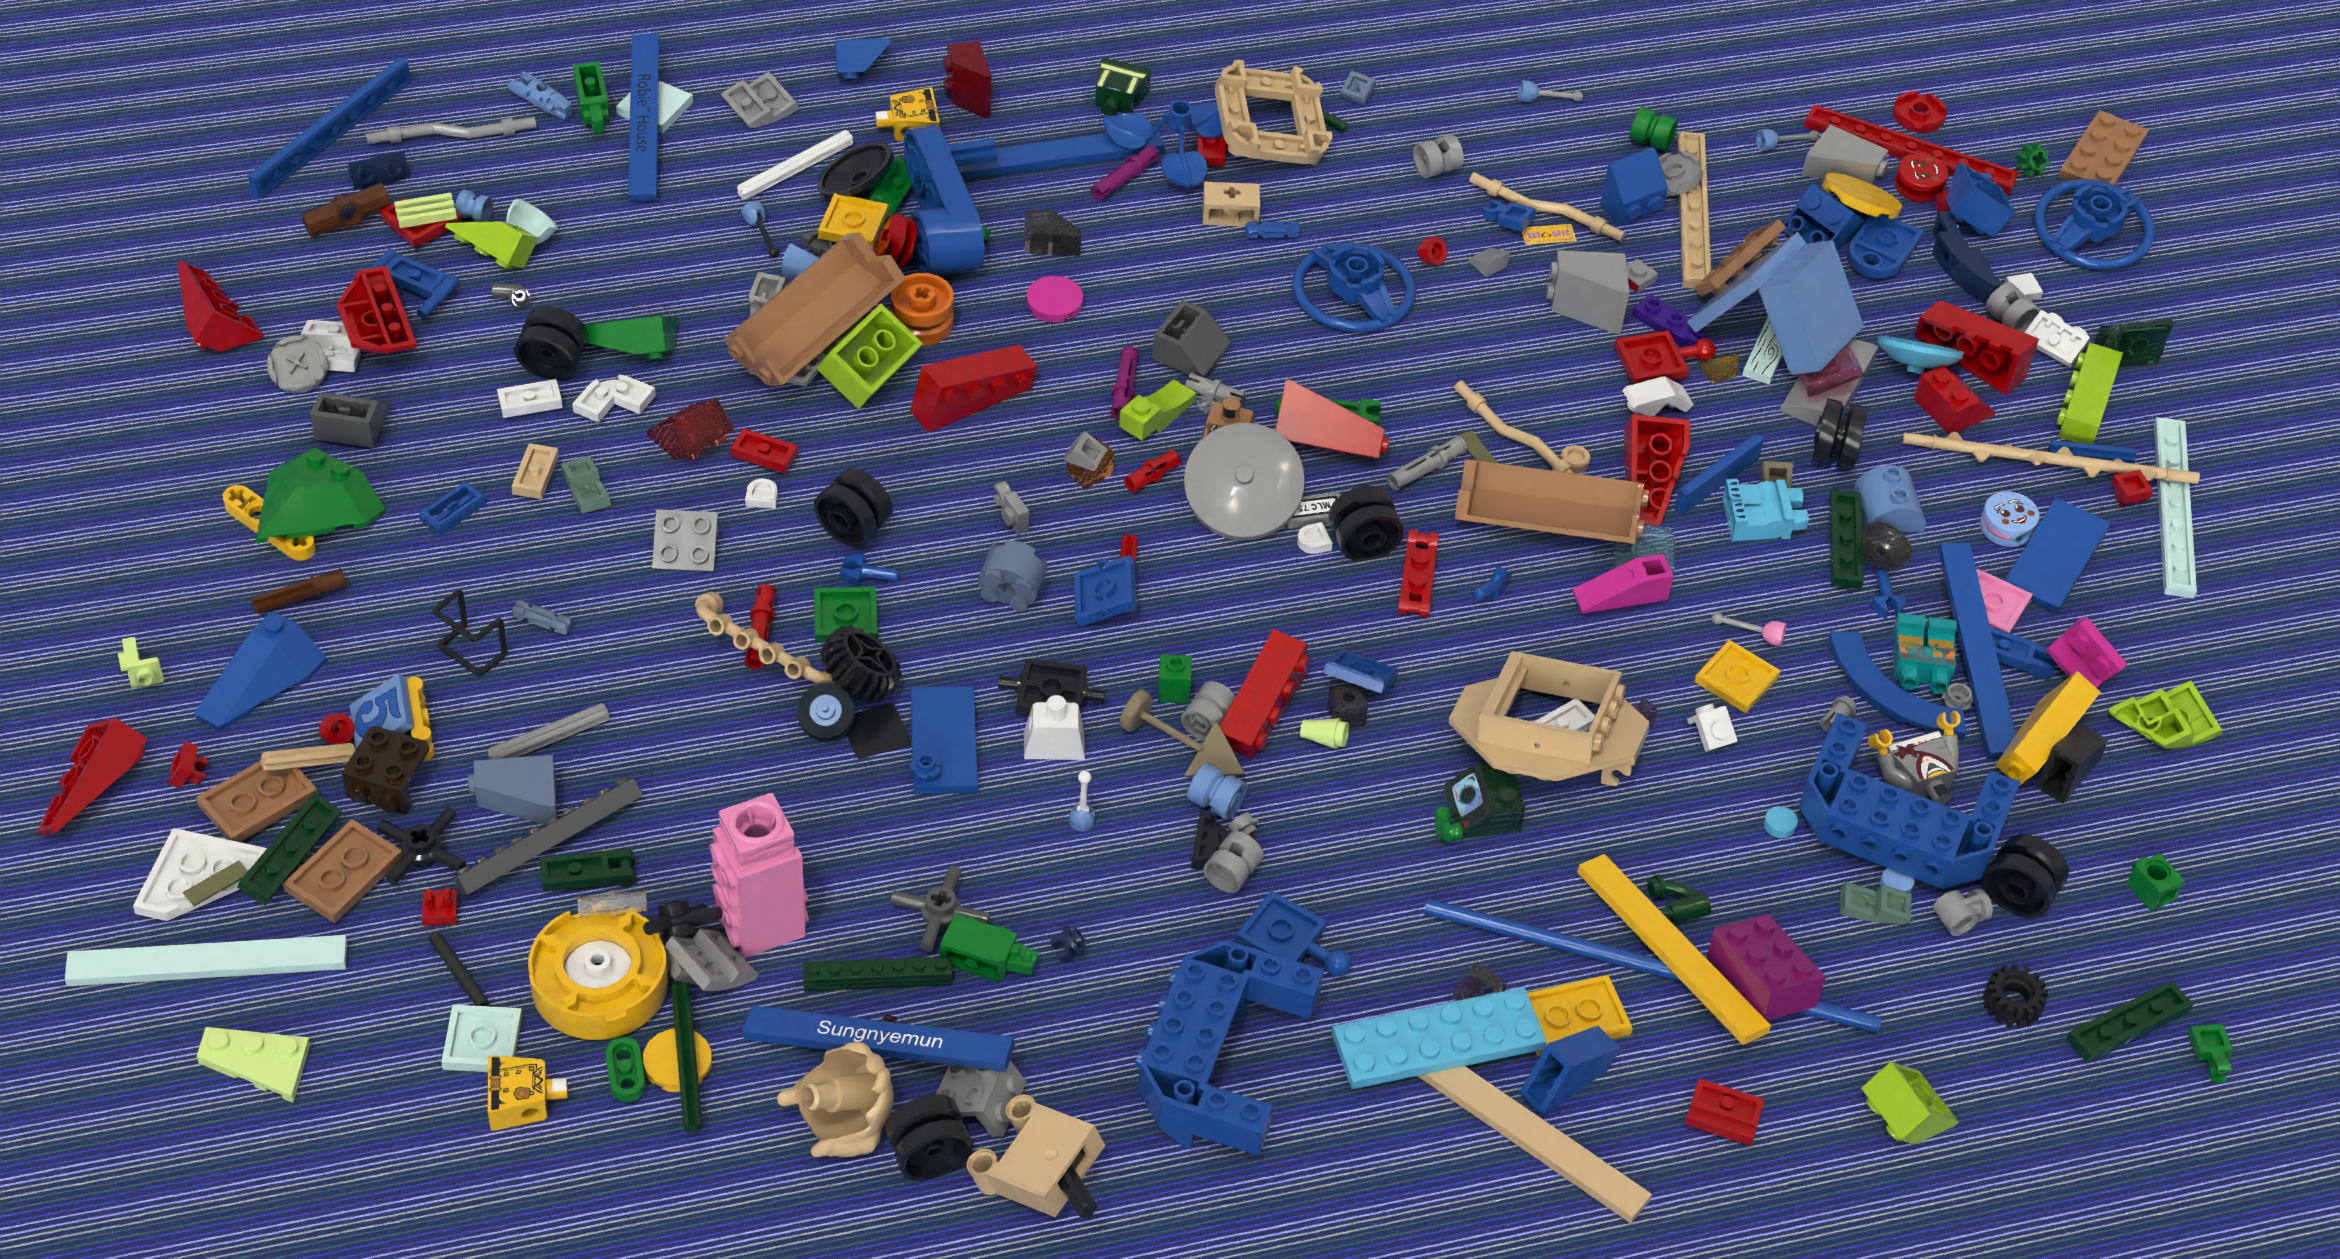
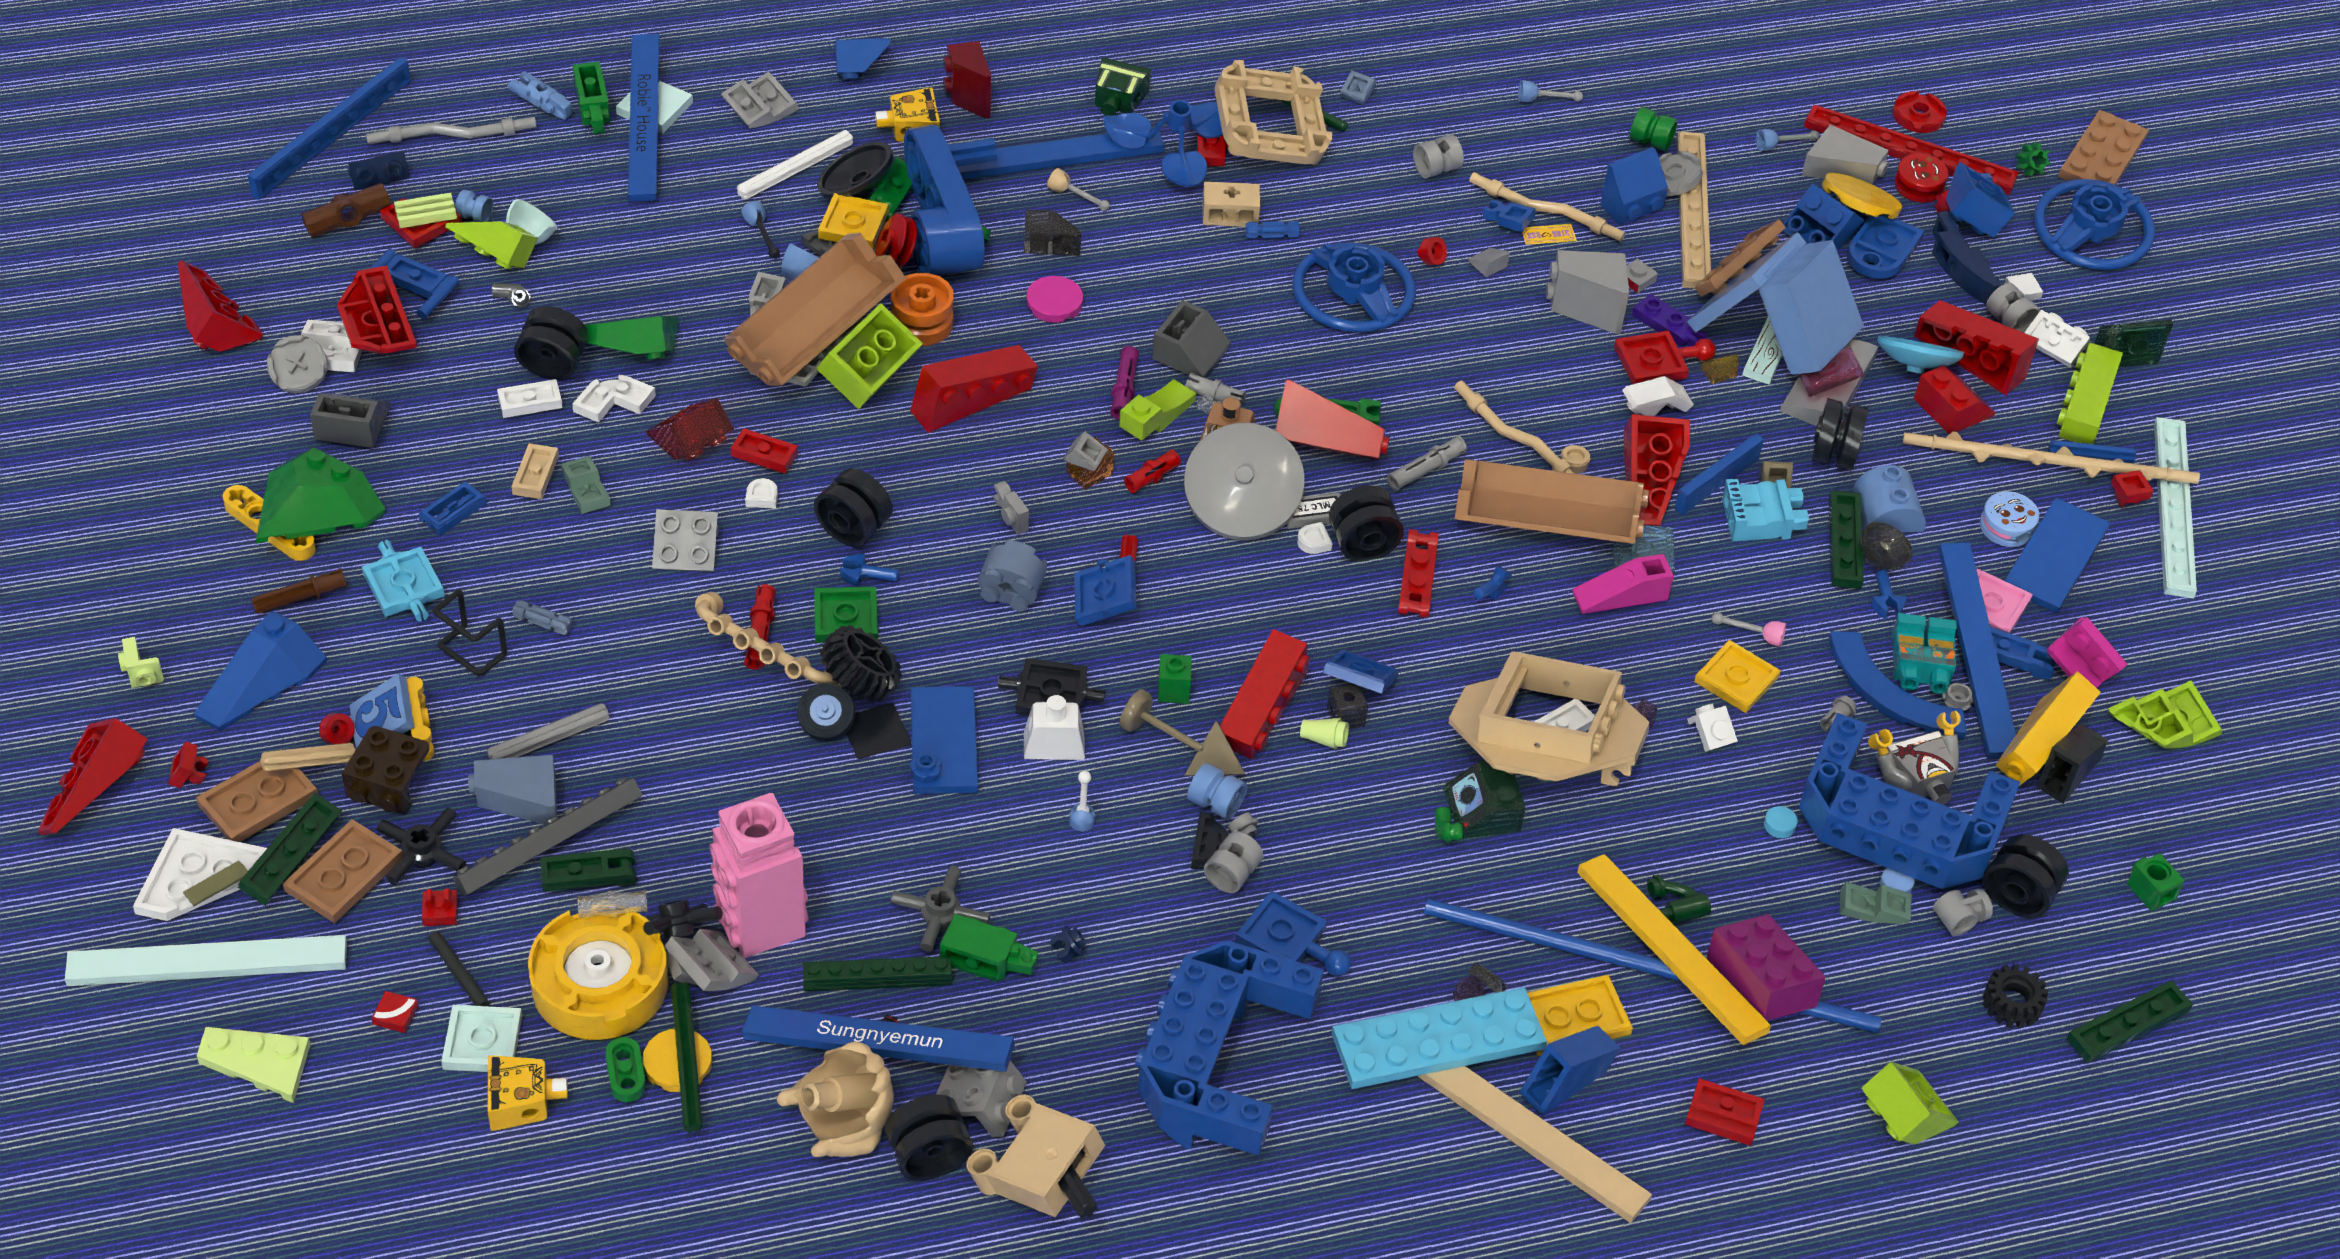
(395, 1011): none -> red tile
(403, 581): none -> medium azure plate
(1060, 181): none -> hinge
(1131, 167): magenta pin -> none
(1208, 706): light grey wheel -> none
(1476, 447): olive window -> none
(2212, 1044): green plate -> none

